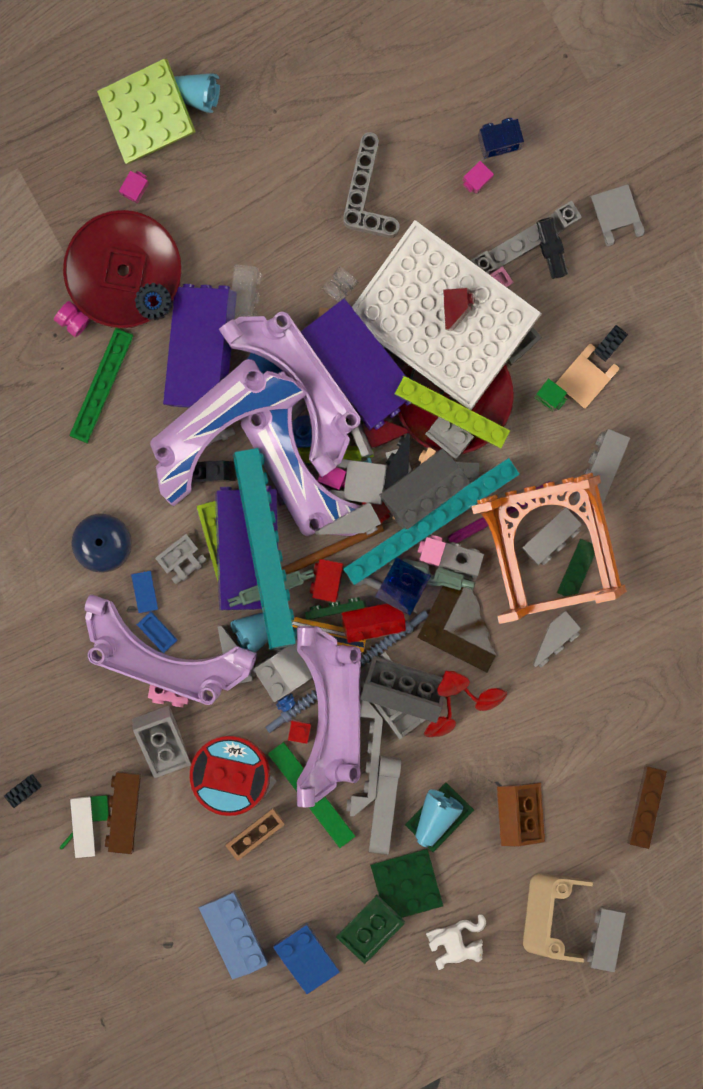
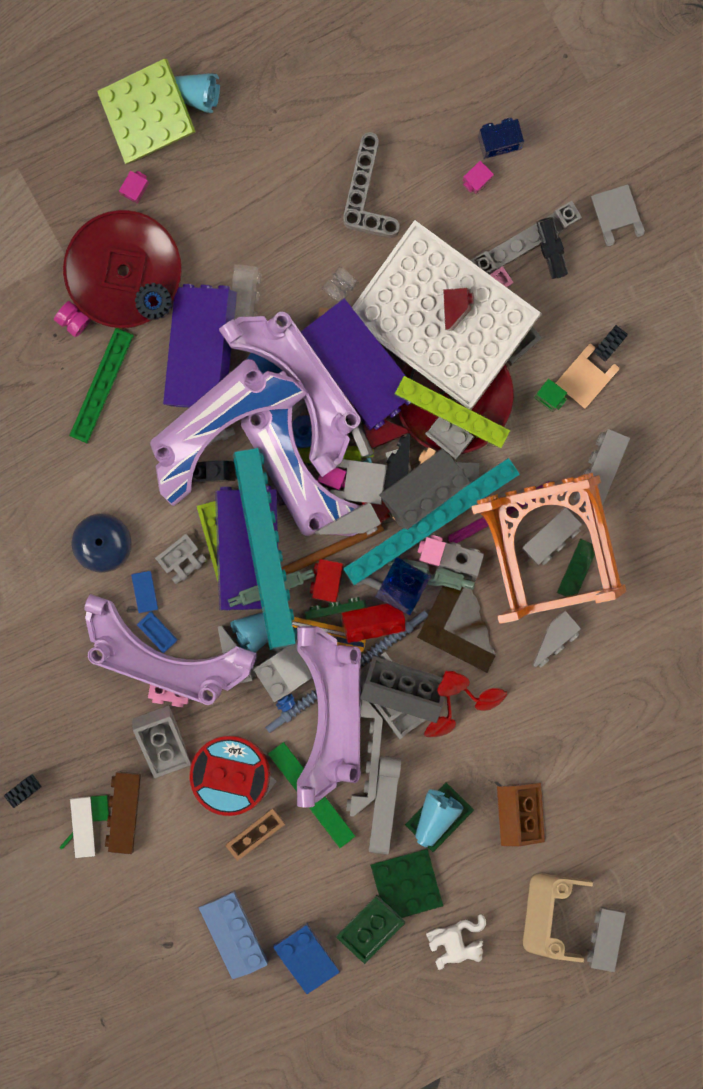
(299, 731): red brick -> none
(646, 807): reddish brown brick -> none

